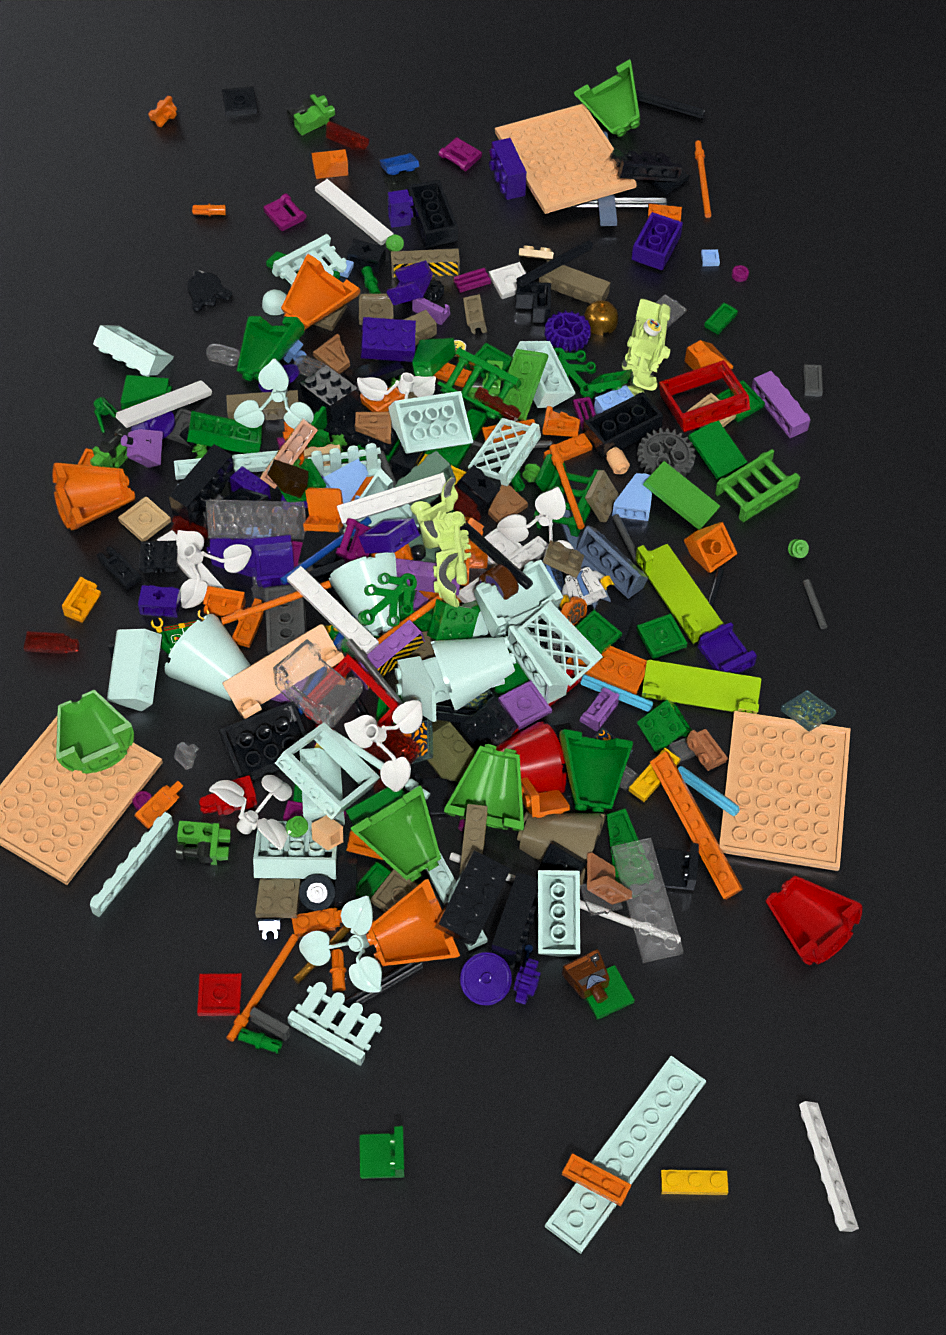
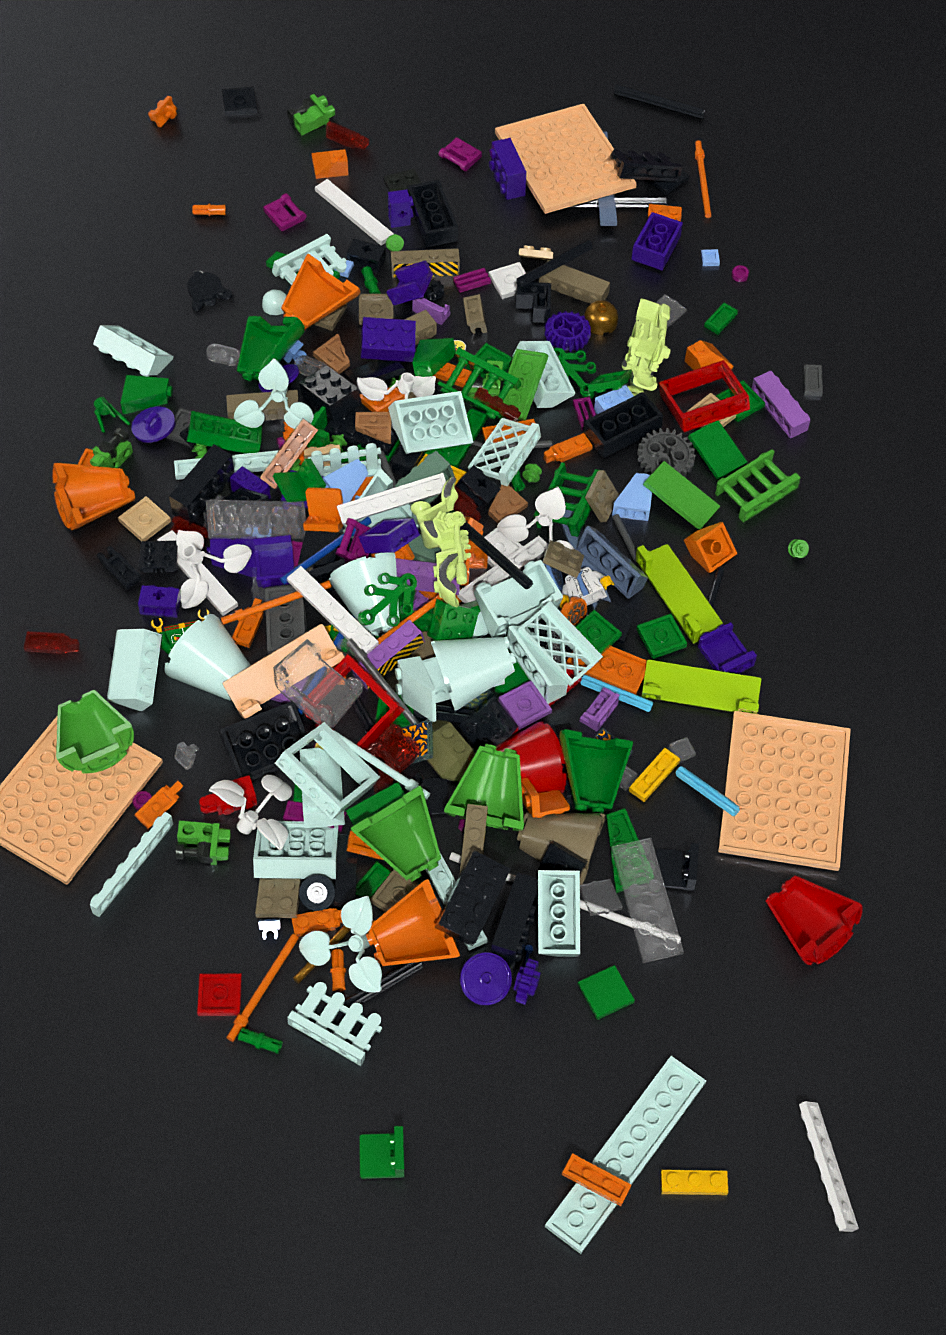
(81, 600): light orange hinge -> none
(144, 446): medium lavender torso -> none
(163, 404): white tile -> none
(223, 601): orange hinge -> none
(270, 1024): dark grey tile -> none
(288, 478): dark brown slope -> none
(296, 826): bright green wheel -> none
(327, 832): light nougat brick -> none
(365, 731): white plant -> none
(399, 163): blue plate -> none
(418, 552): black hinge -> none
(503, 579): reddish brown animal -> none
(546, 474): green tile -> none
(558, 462): orange bar -> none
(560, 424): orange wing -> none
(588, 976): reddish brown torso -> none
(602, 881): nougat bracket -> none
(614, 101): bright green cone -> none
(617, 461): light nougat brick -> none
(652, 327): tile -> none
(664, 725): green bracket -> none
(696, 825): orange plate -> none
(706, 749): nougat bracket -> none
(808, 710): clear light blue tile -> none
(815, 604): dark grey bar -> none

